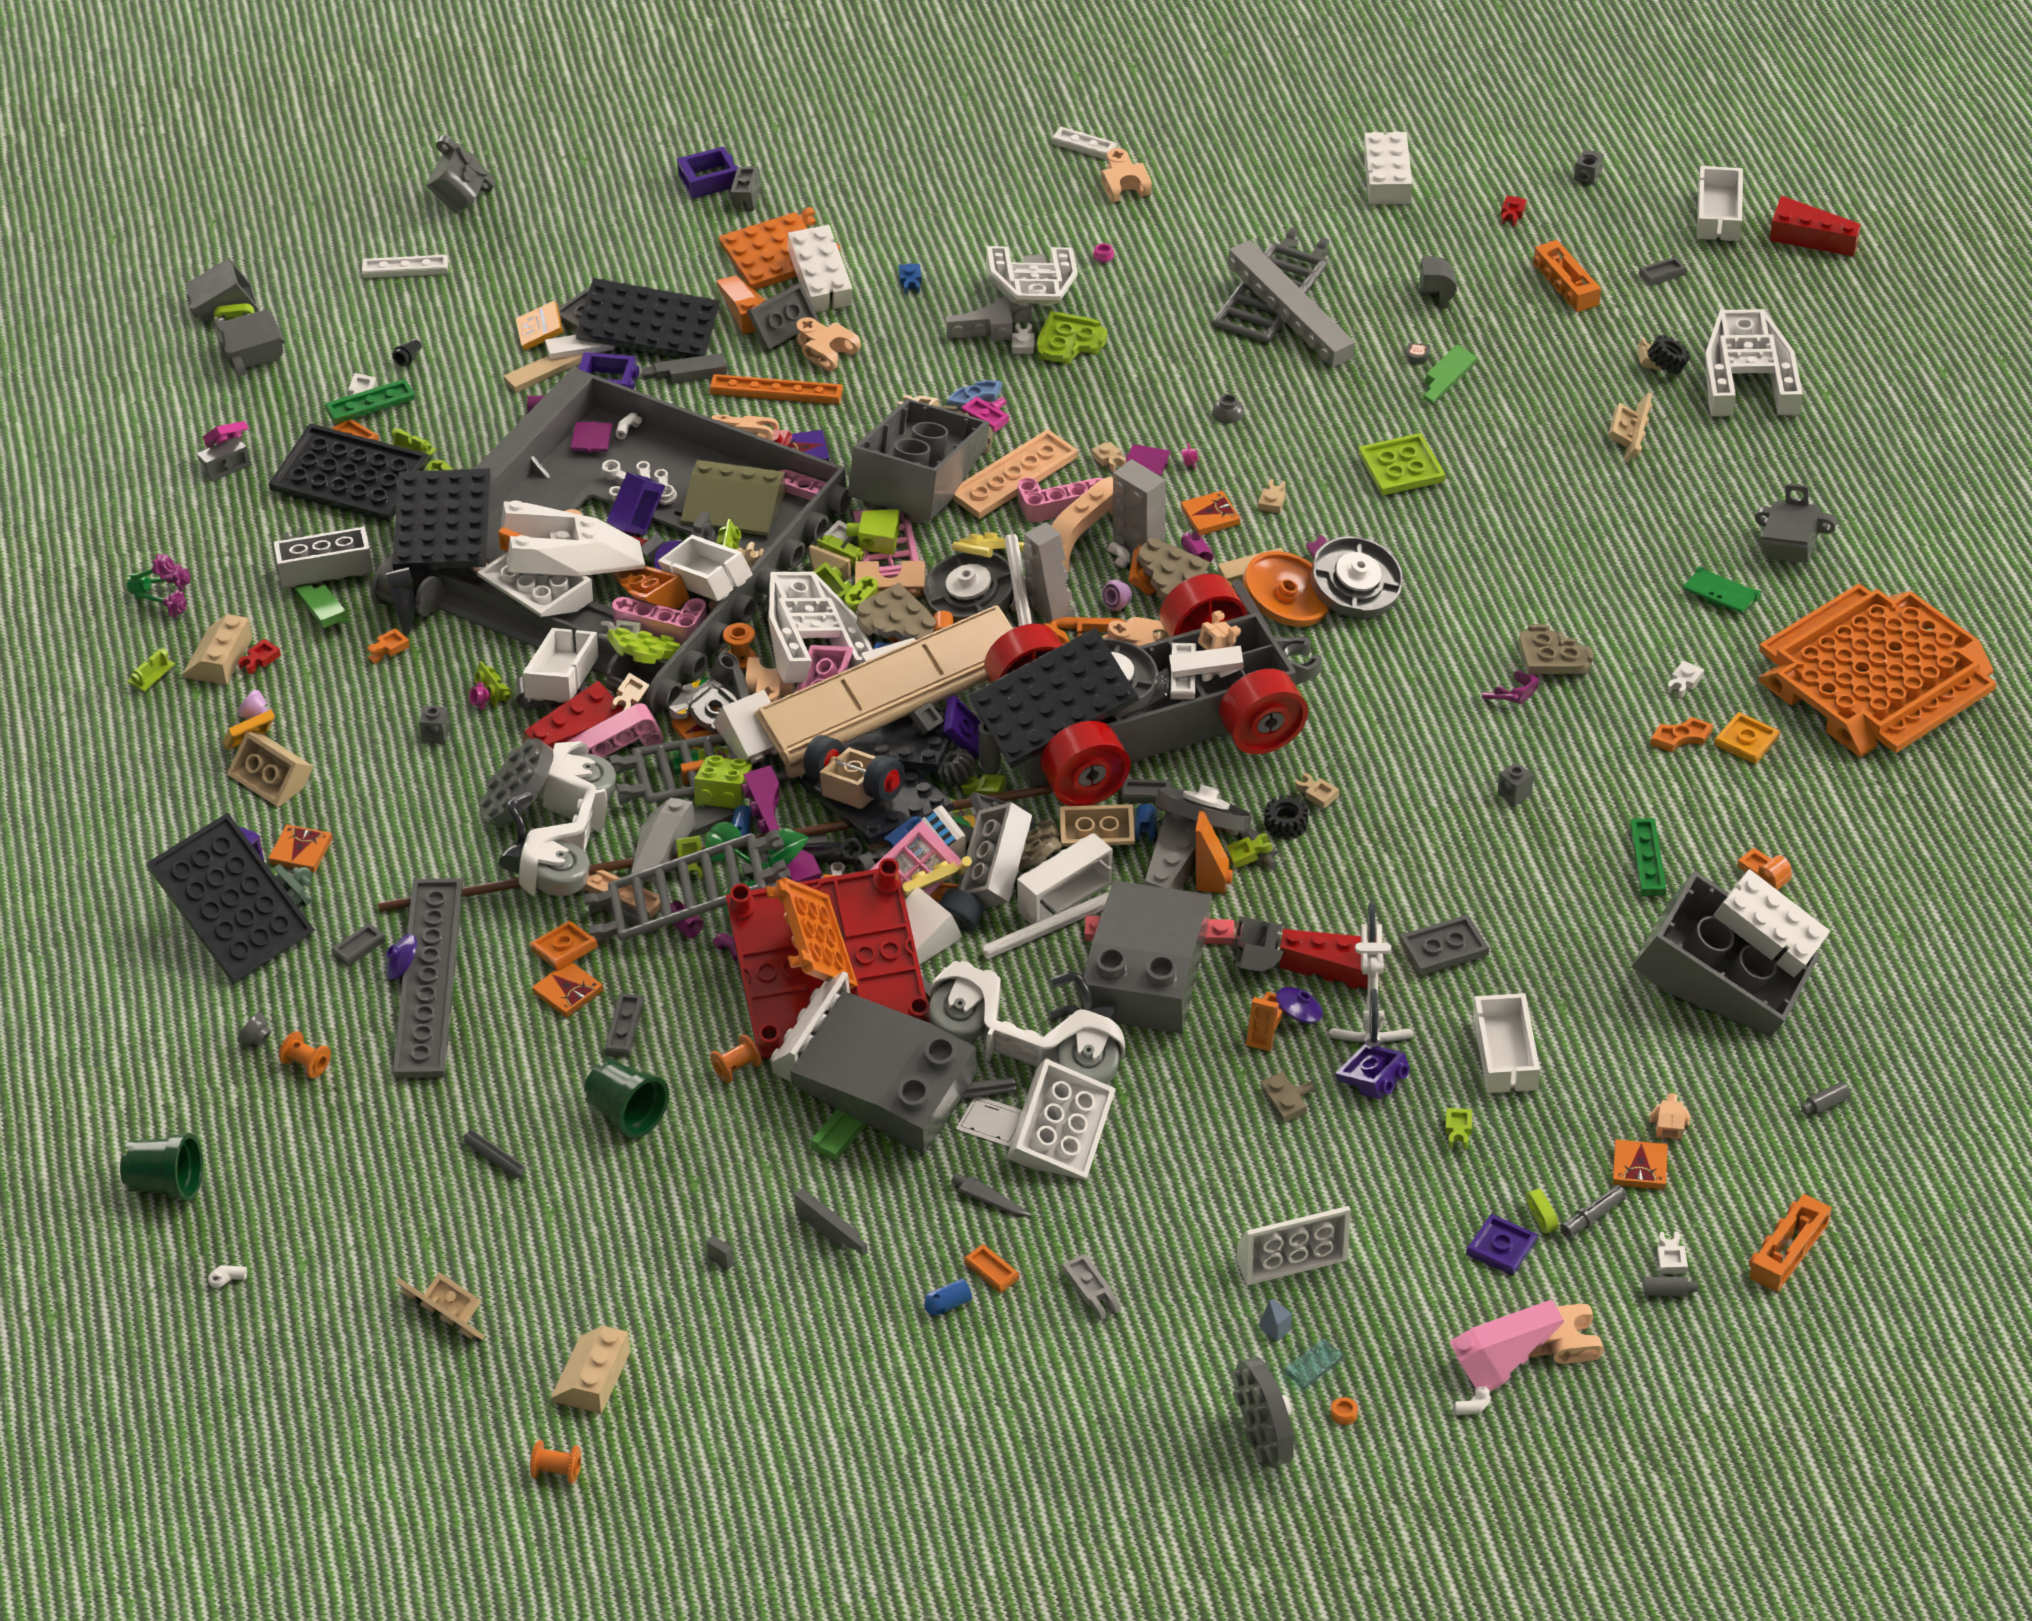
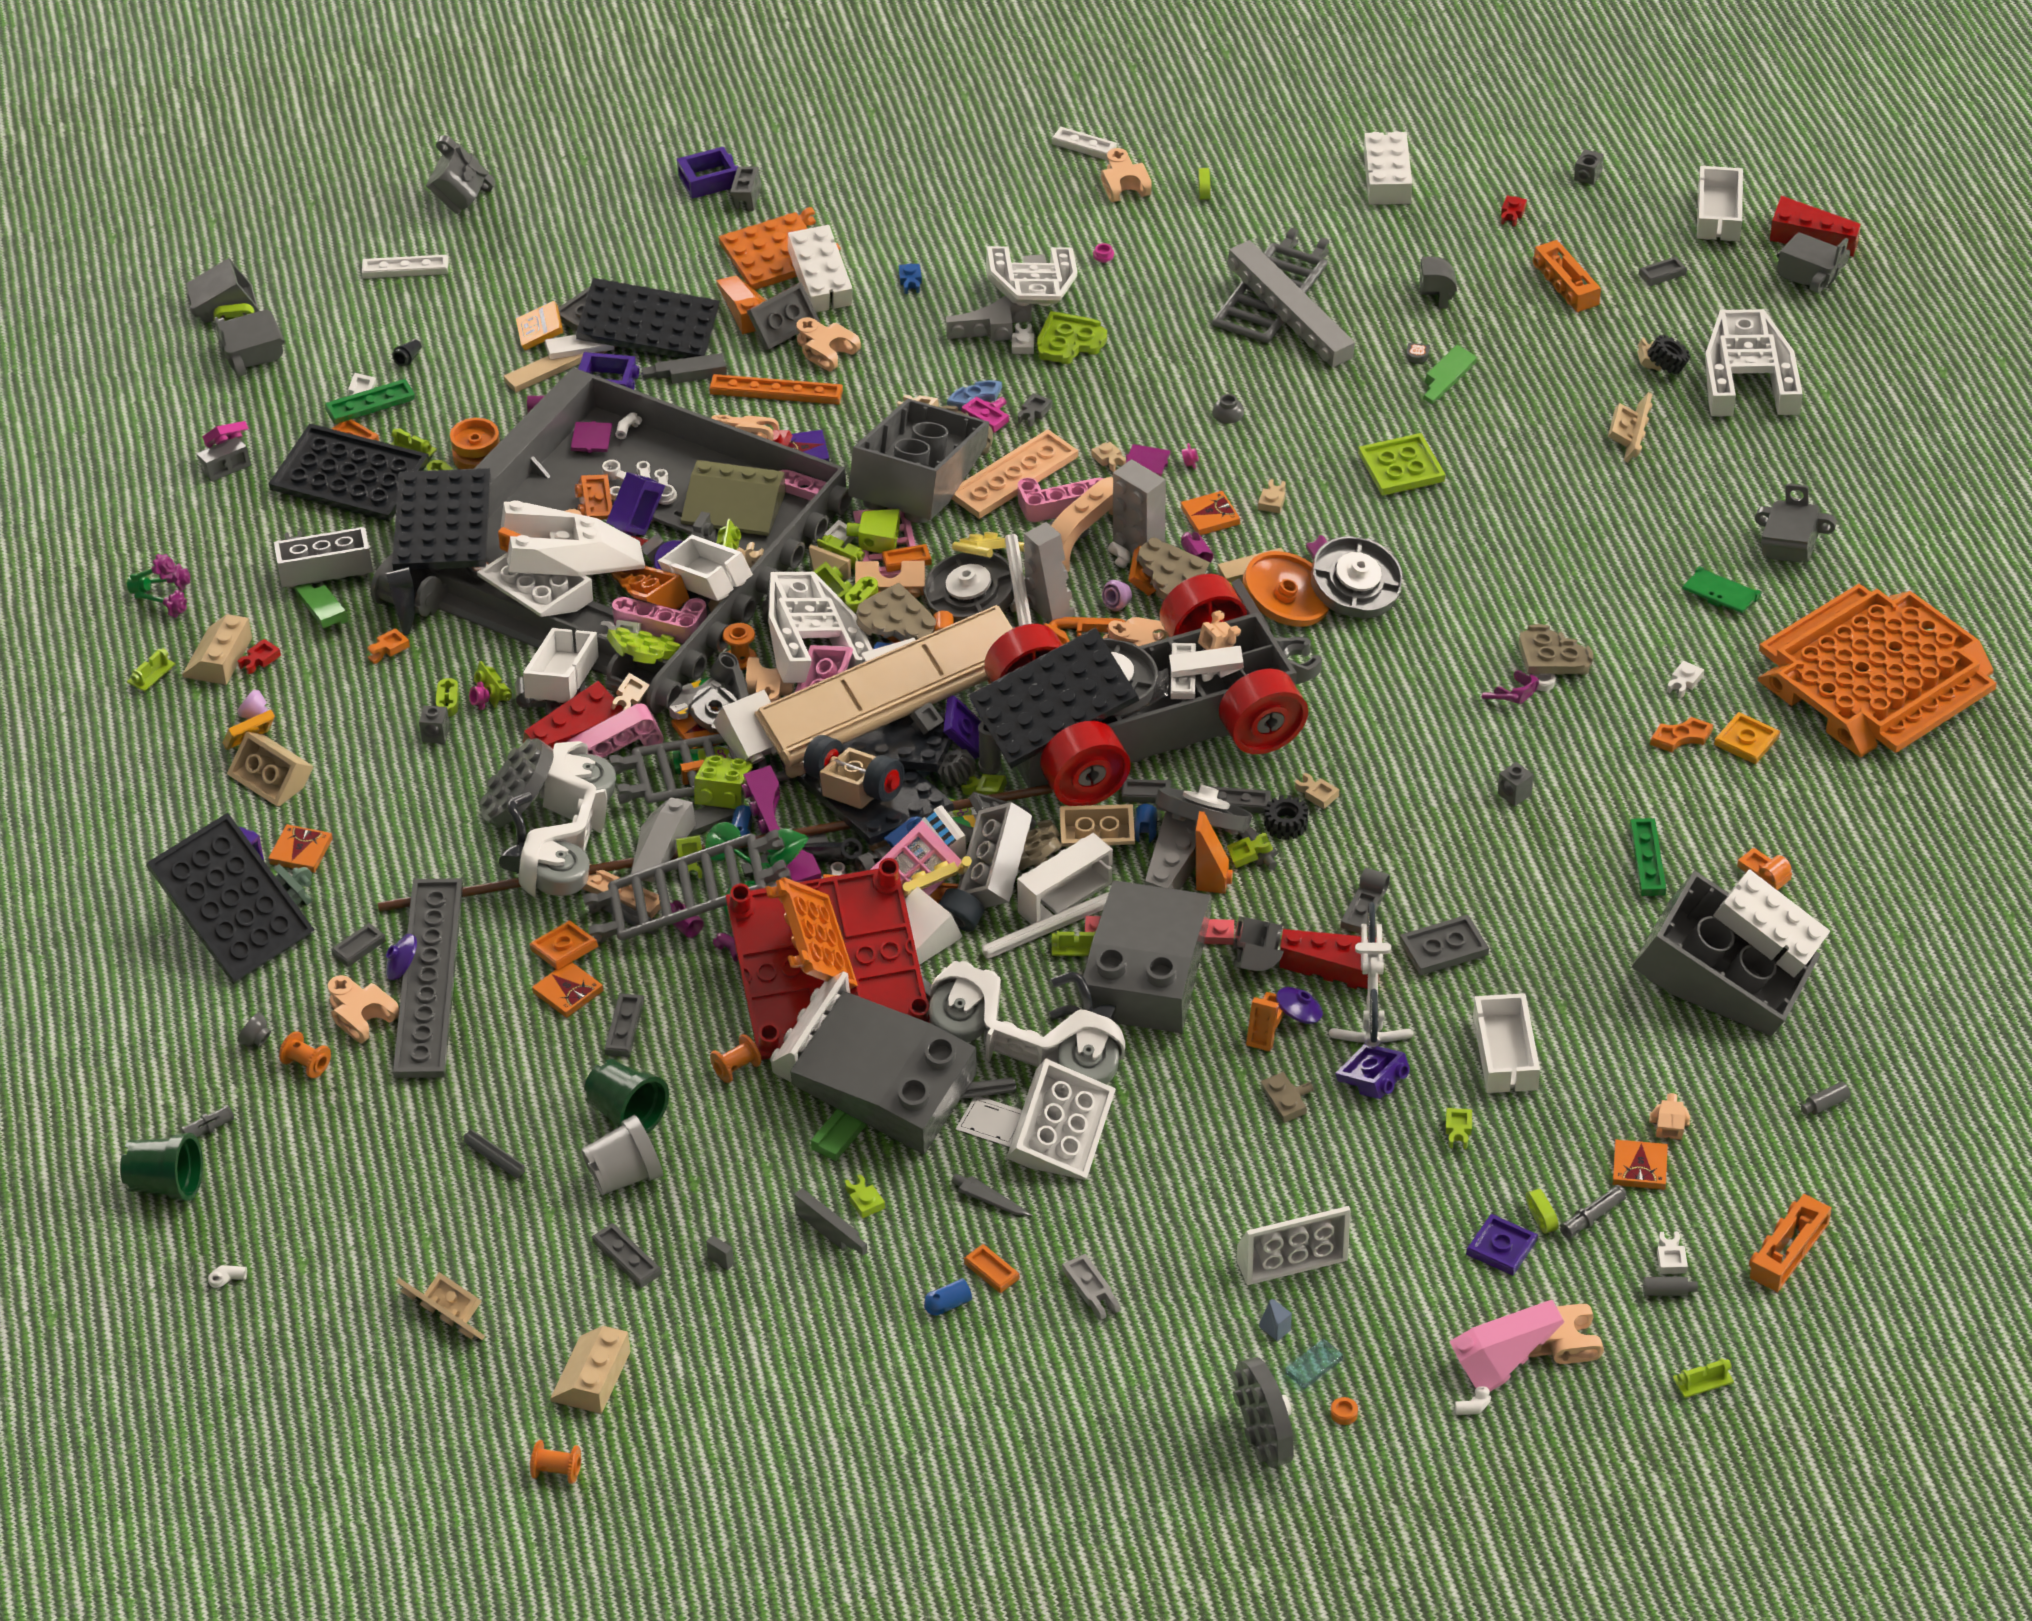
(222, 1115): none -> dark grey pin
(357, 1005): none -> light nougat piece
(451, 697): none -> lime beam
(473, 441): none -> orange wheel
(594, 496): none -> orange bracket
(622, 1157): none -> light grey piece
(626, 1255): none -> dark grey tile
(864, 1199): none -> lime plate
(893, 558): none -> orange tile
(1034, 407): none -> dark grey plate
(1069, 945): none -> lime hinge
(1204, 183): none -> lime beam
(1247, 799): none -> dark grey tile
(1371, 889): none -> dark grey plate
(1546, 681): none -> white tile
(1704, 1378): none -> lime hinge
(1812, 261): none -> dark grey piece

